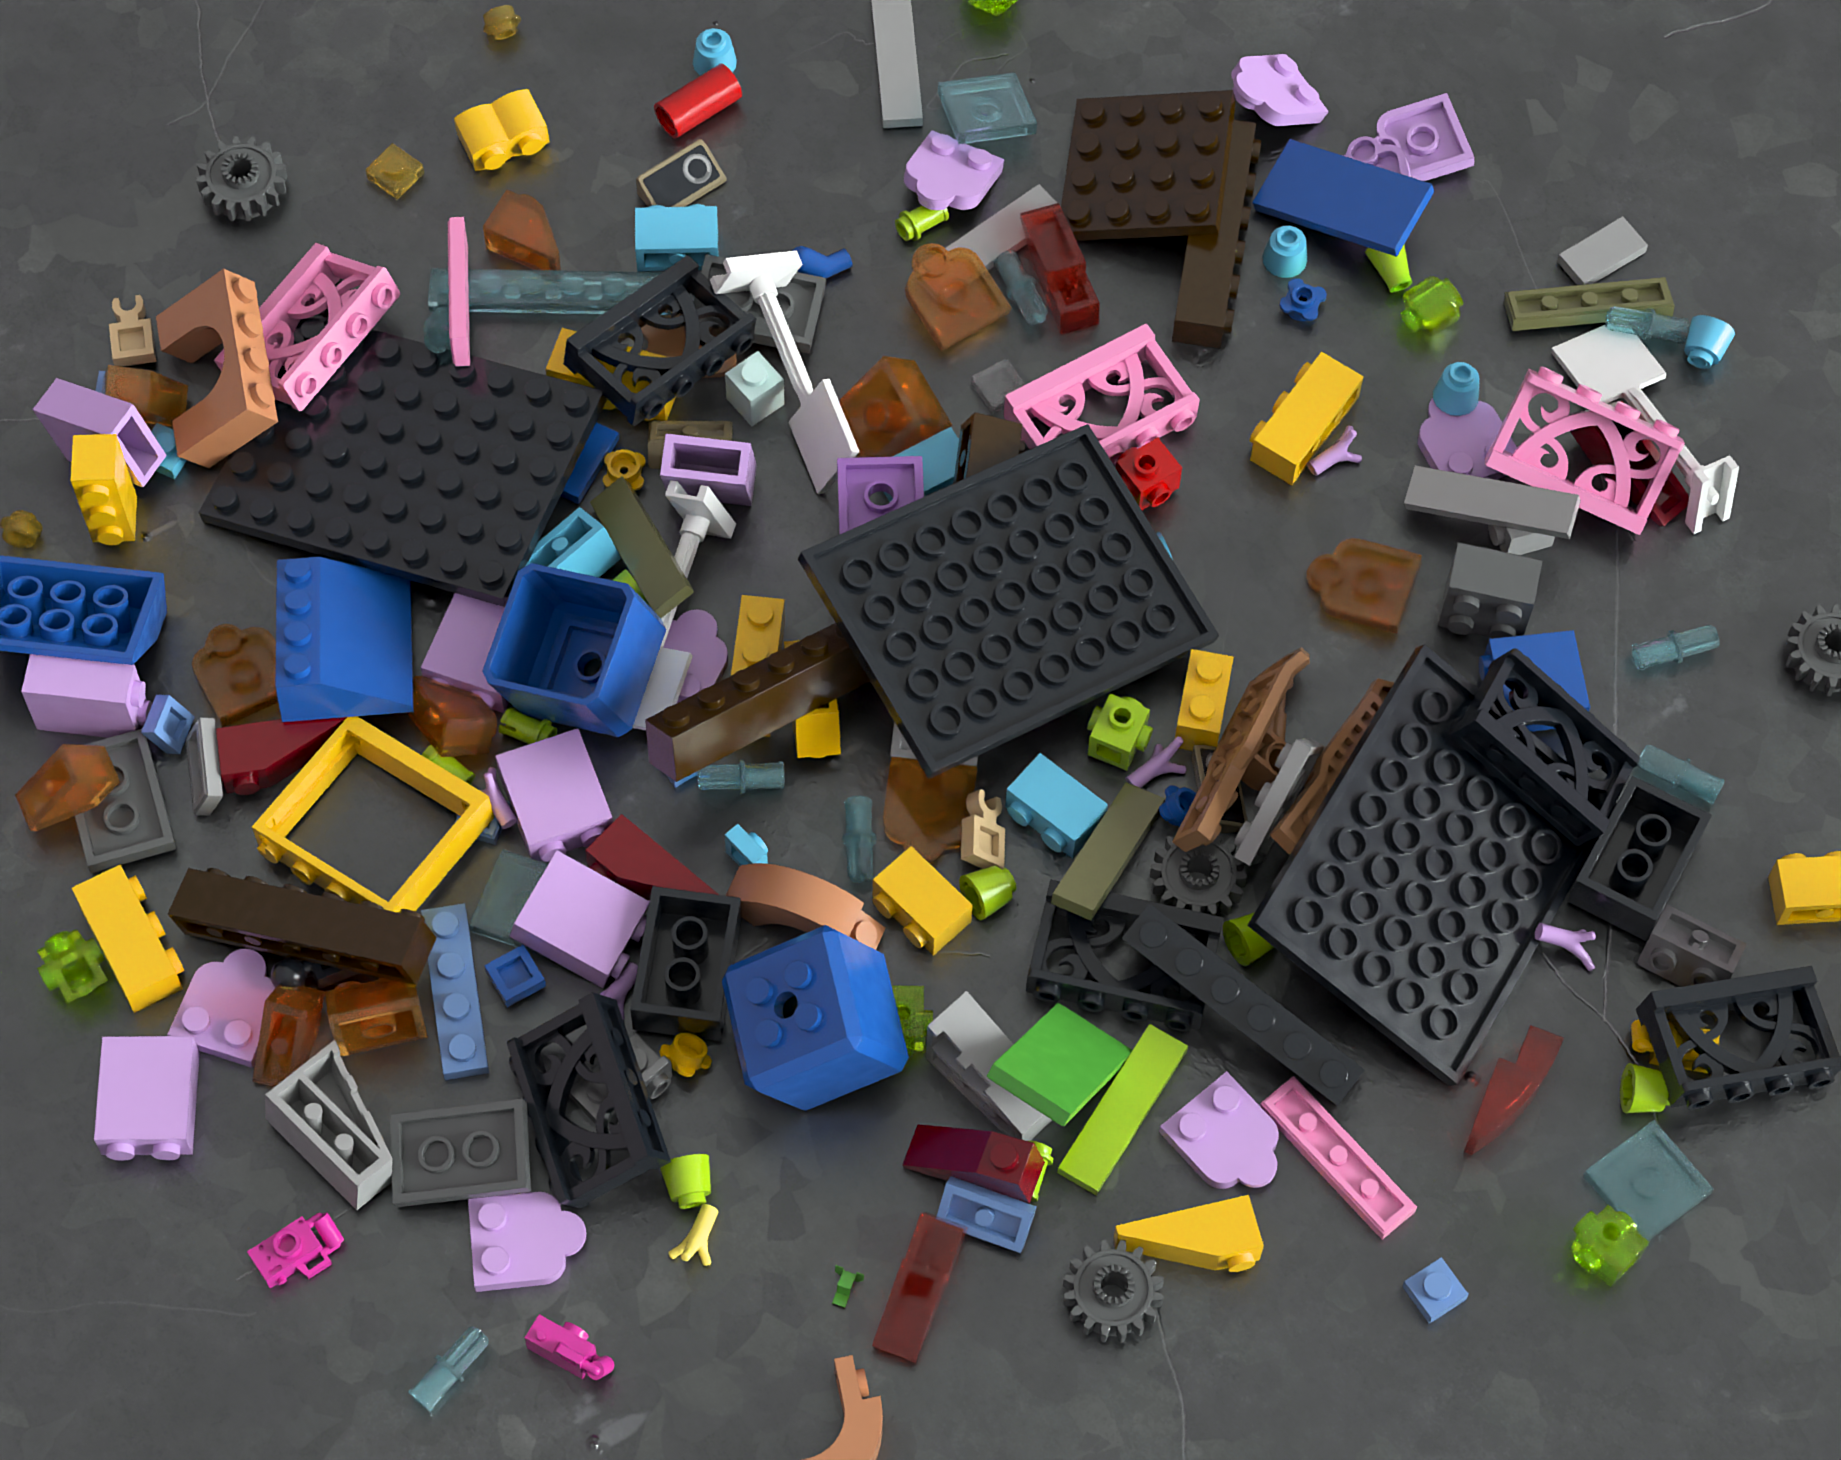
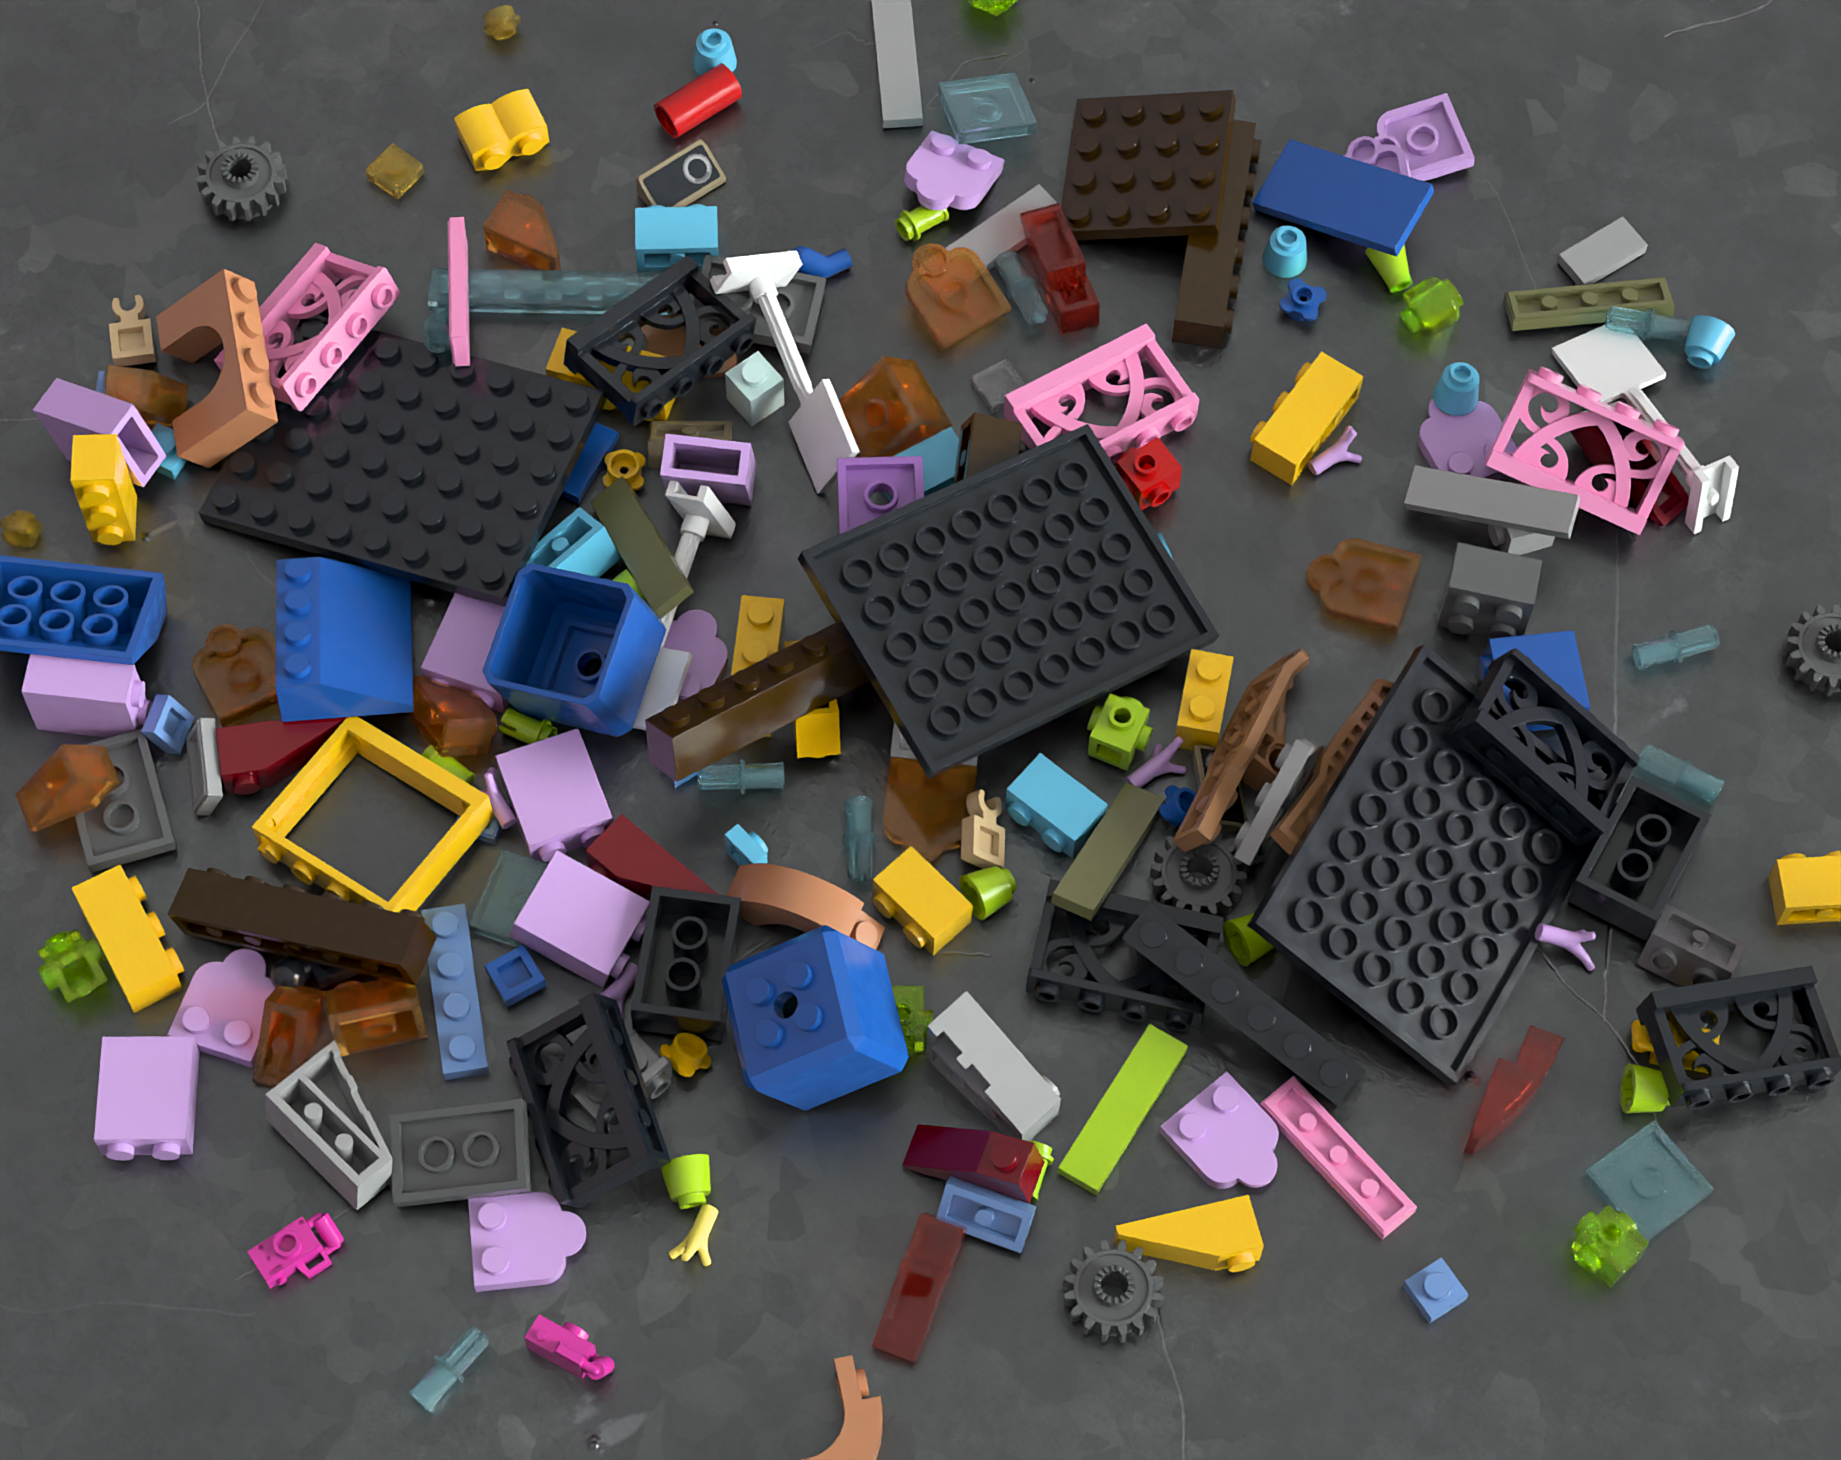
(844, 1285): bright green piece -> none
(1059, 1064): bright green tile -> none
(1276, 90): lavender plate -> none

